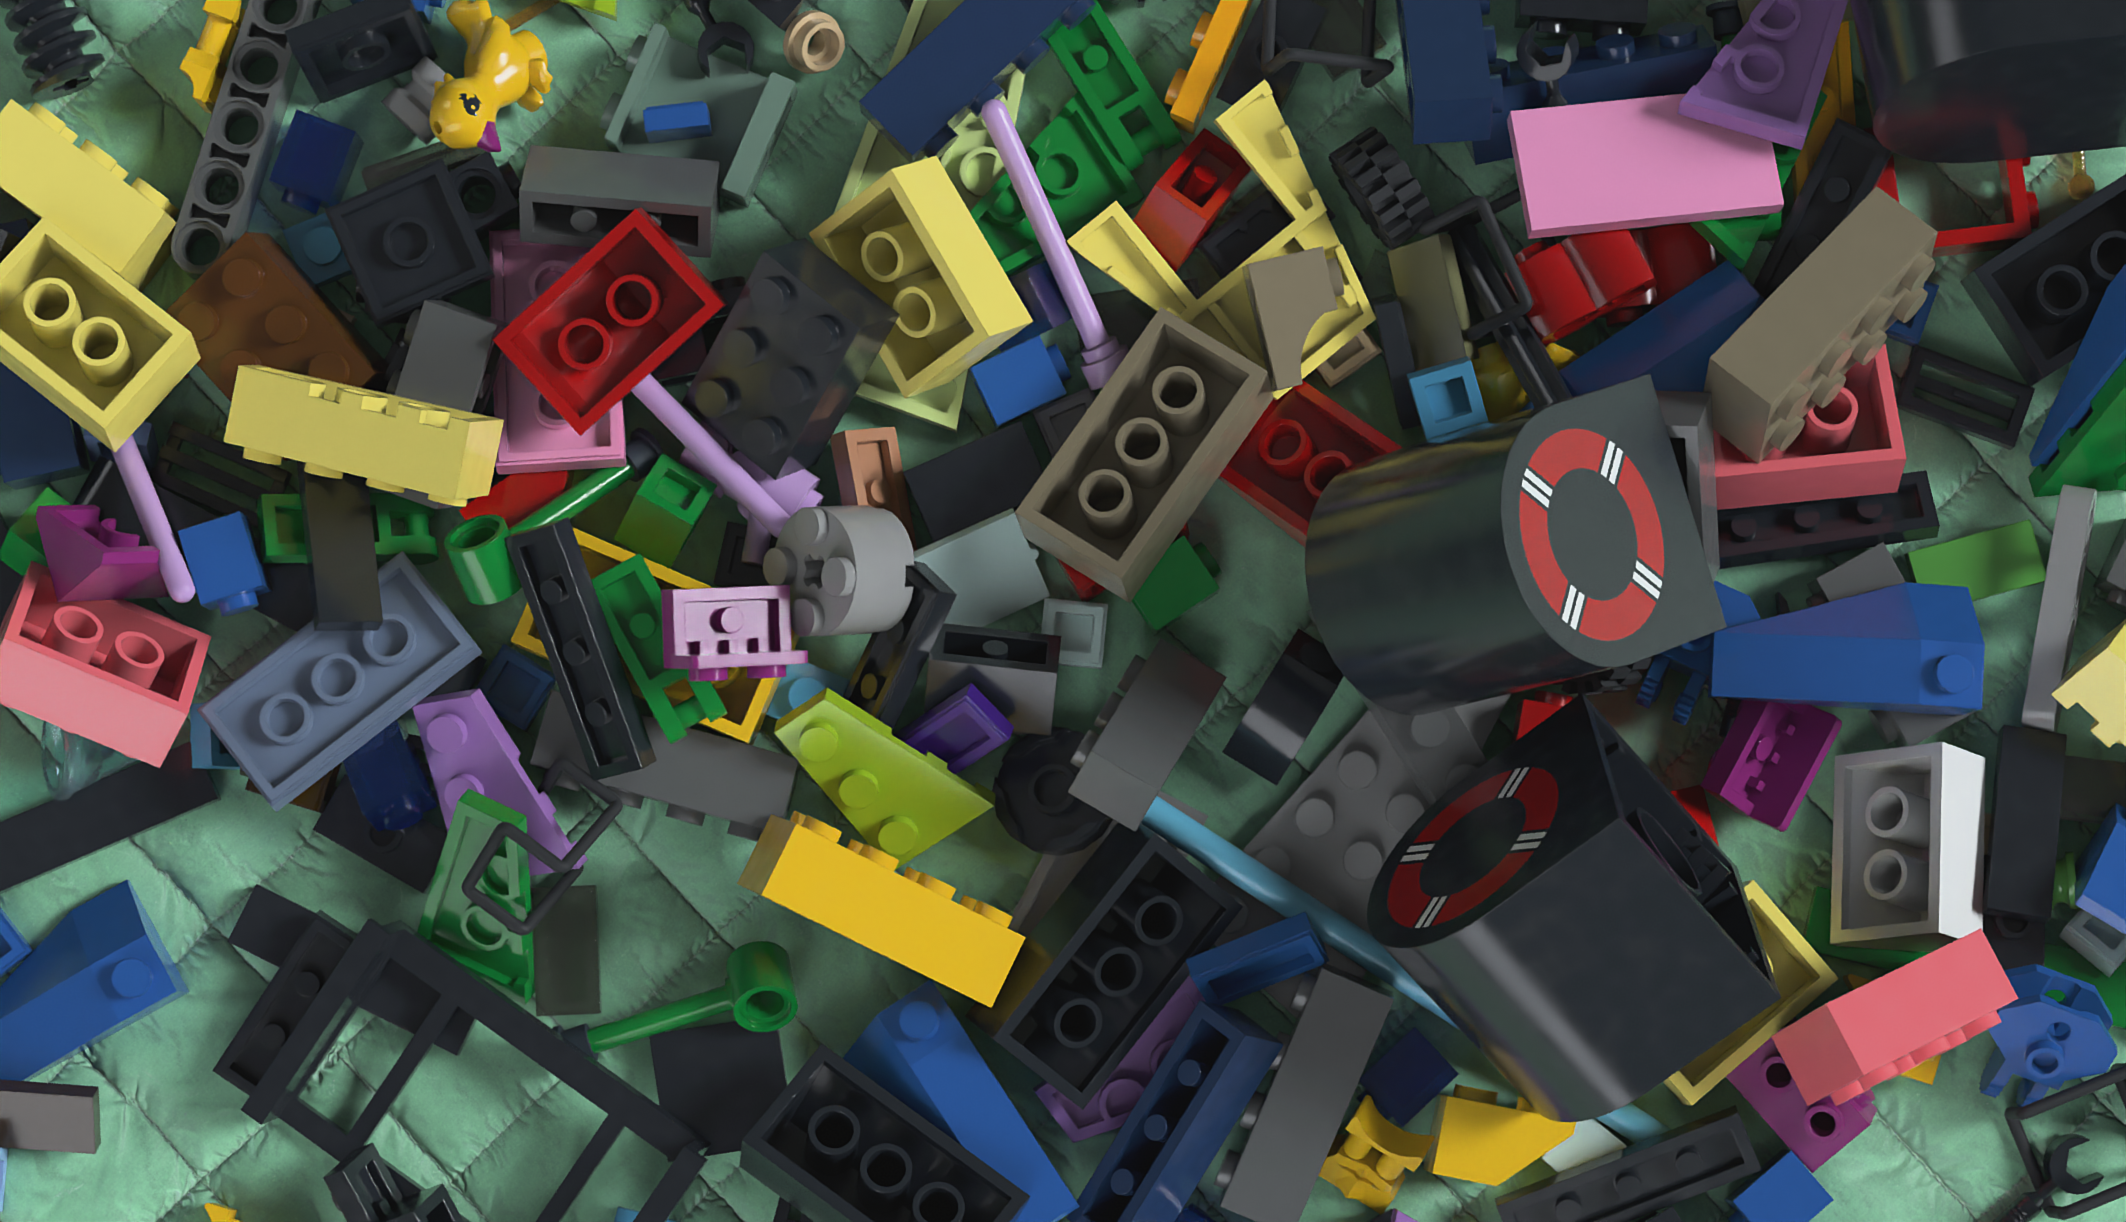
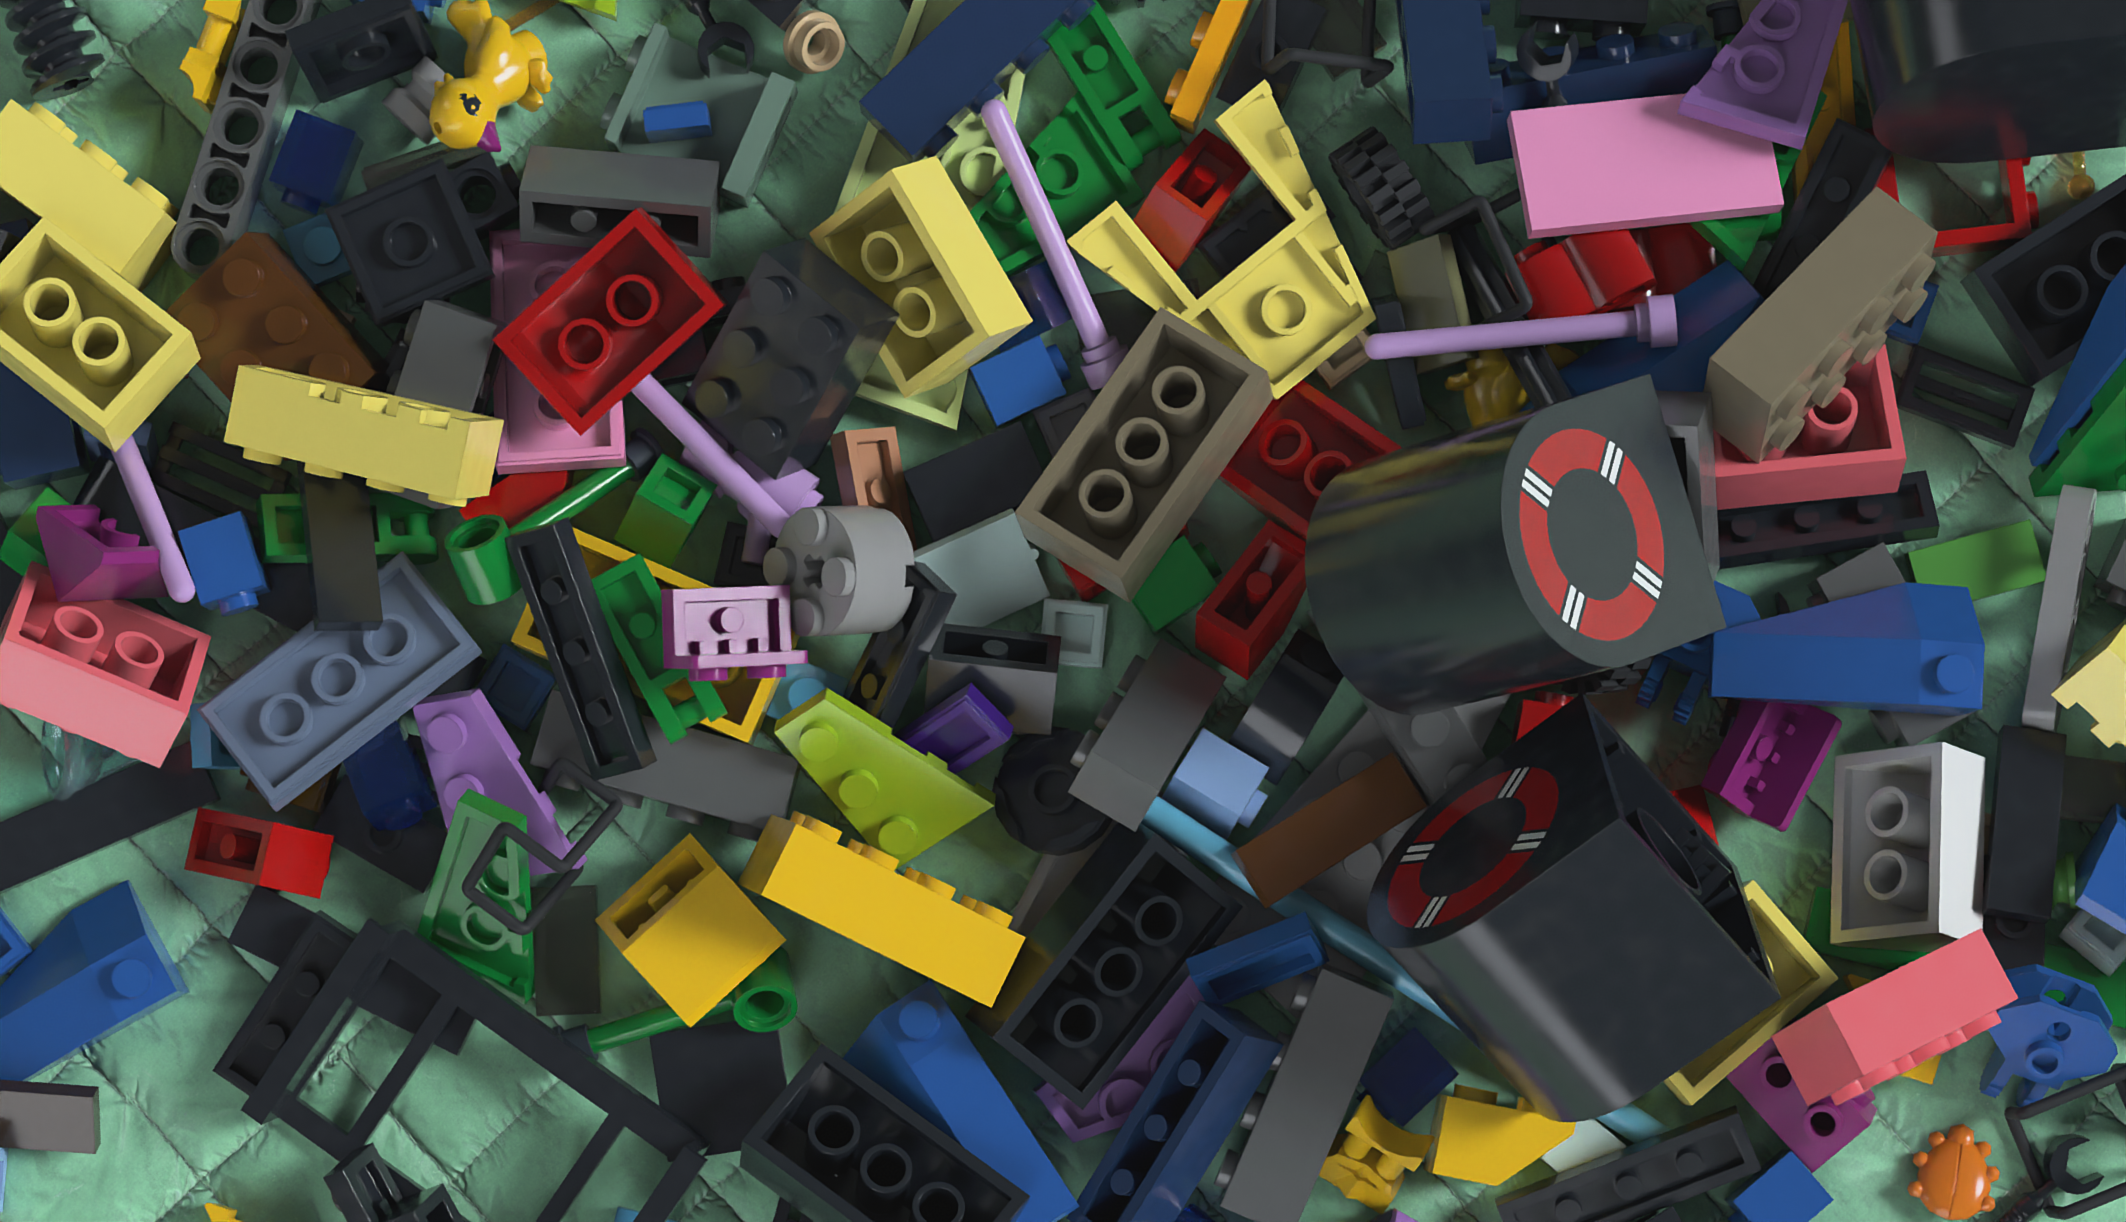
(259, 852): none -> red slope
(690, 930): none -> yellow slope
(1217, 785): none -> light blue brick
(1253, 601): none -> red slope
(1286, 302): dark tan arch -> none
(1328, 830): none -> reddish brown tile
(1447, 397): dark azure plate -> none
(1649, 322): none -> lavender piece
(1954, 1175): none -> orange piece

